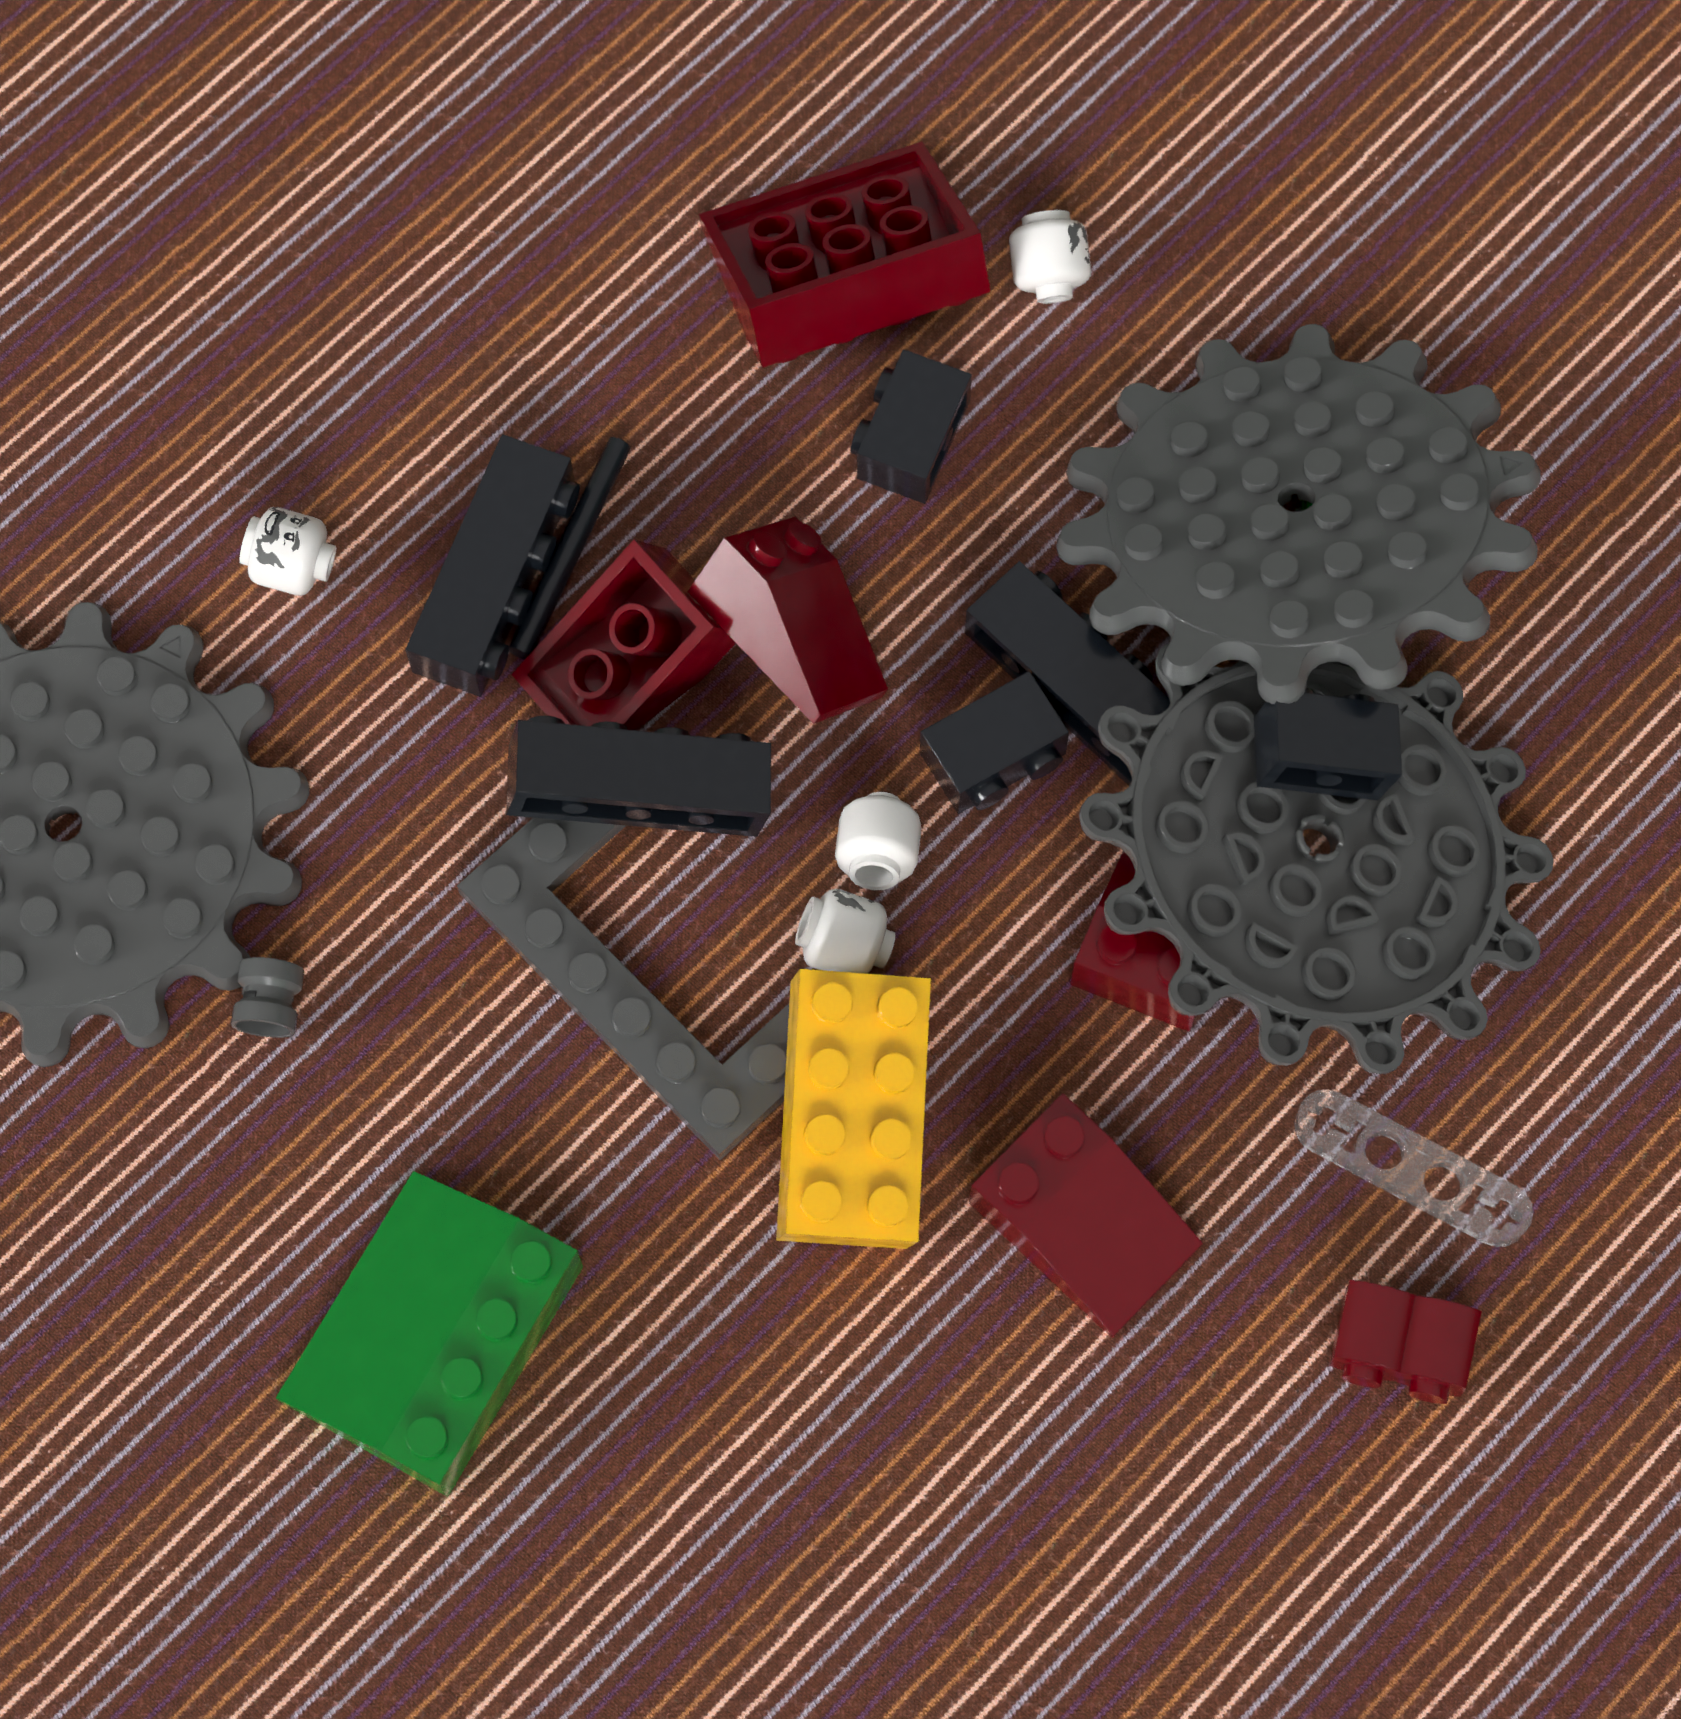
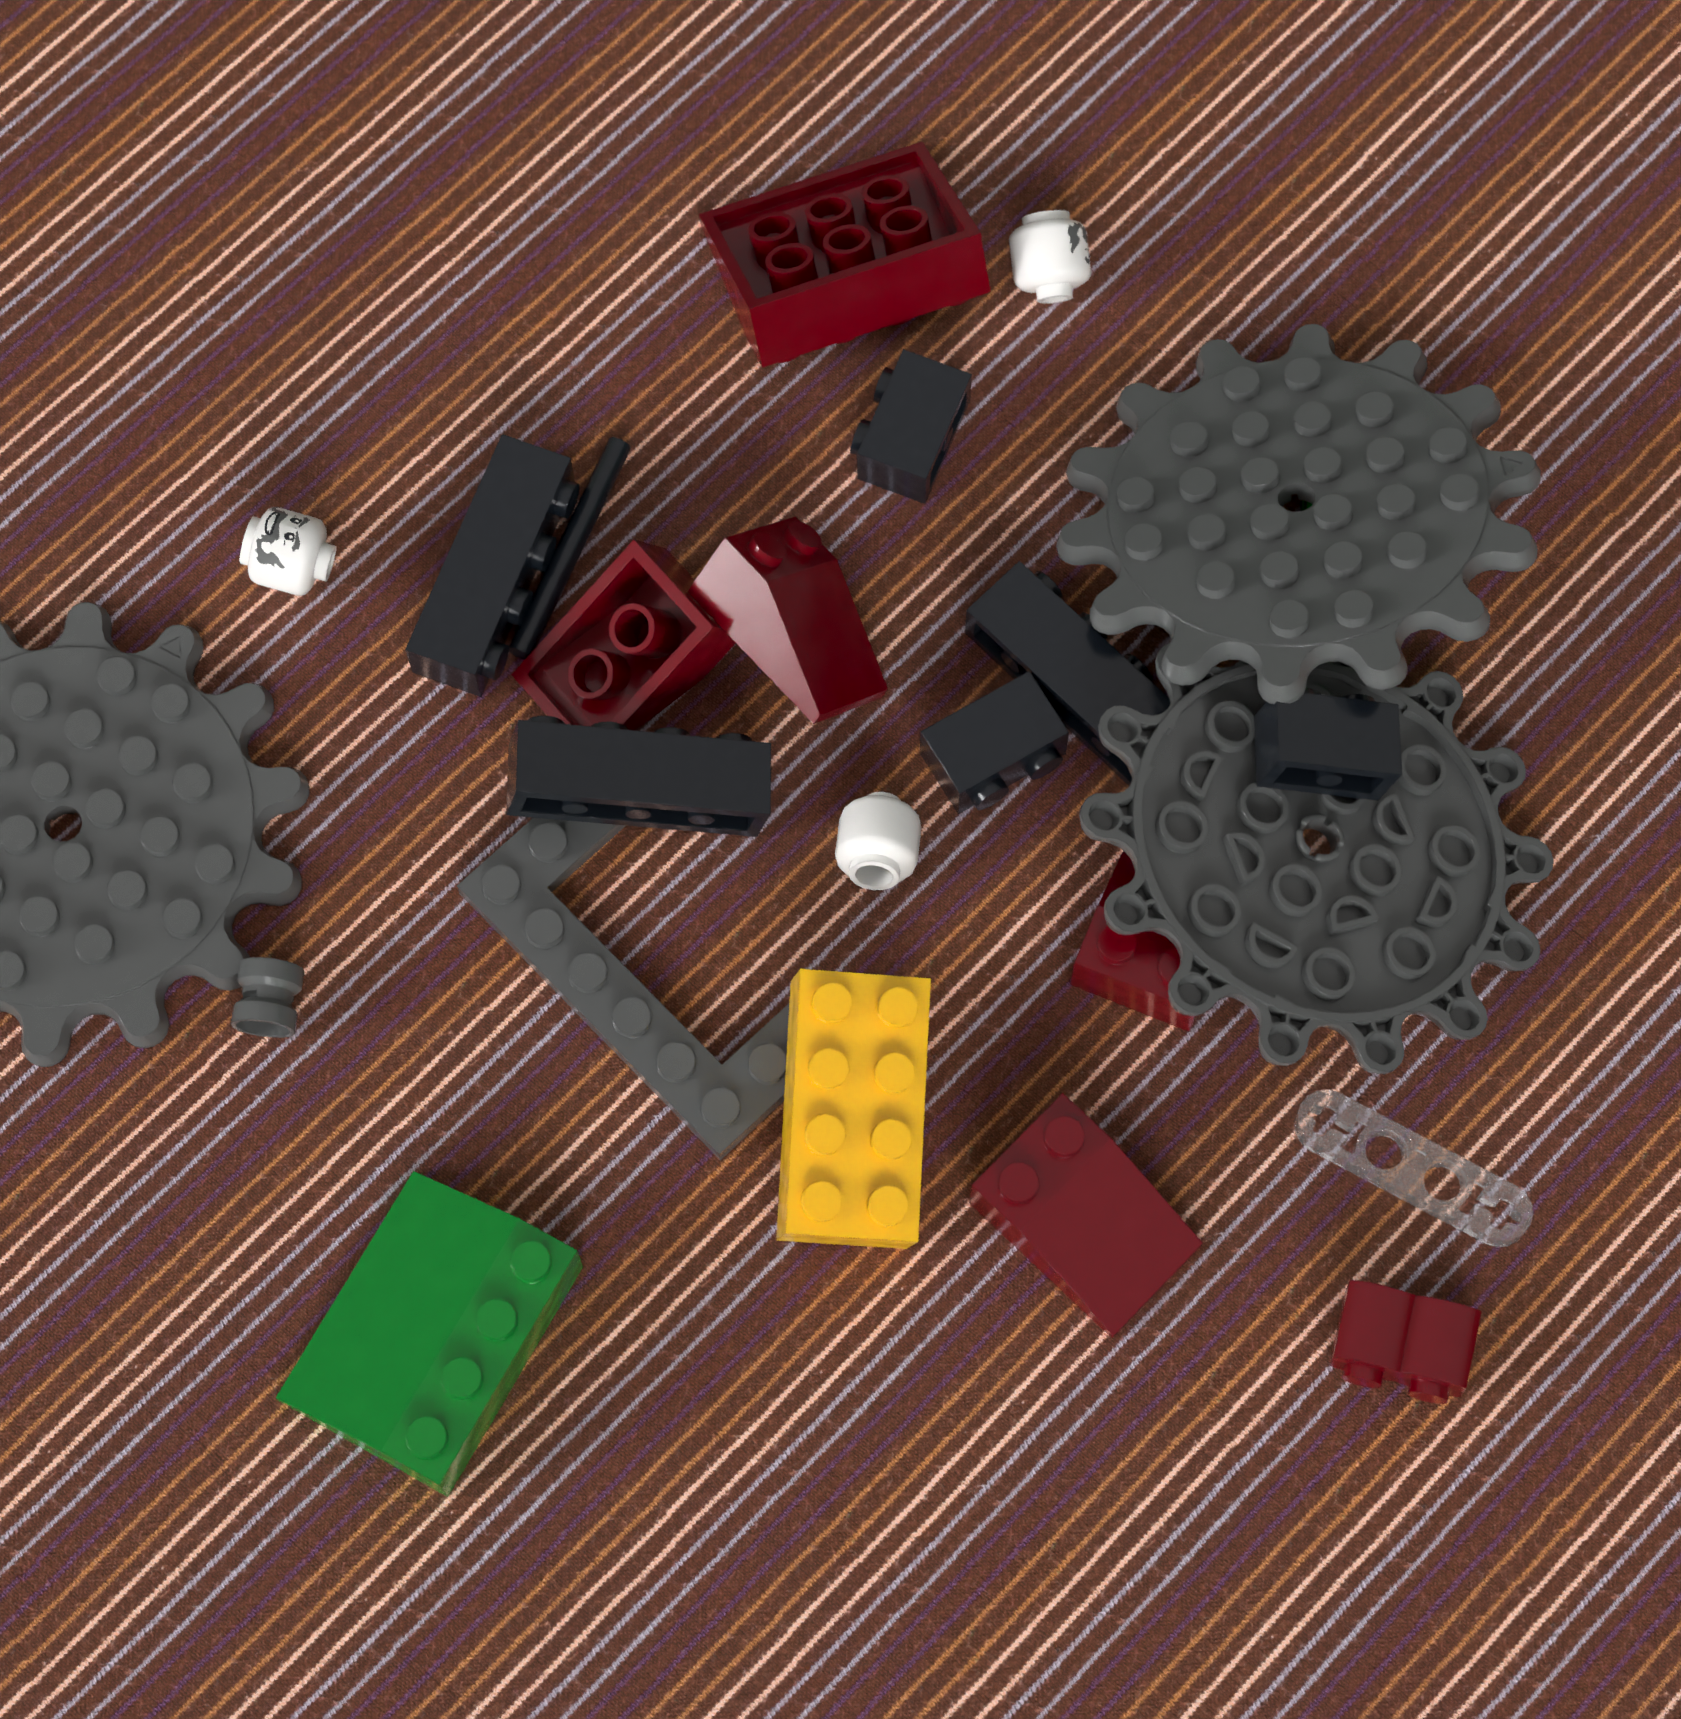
(844, 933): white head -> none

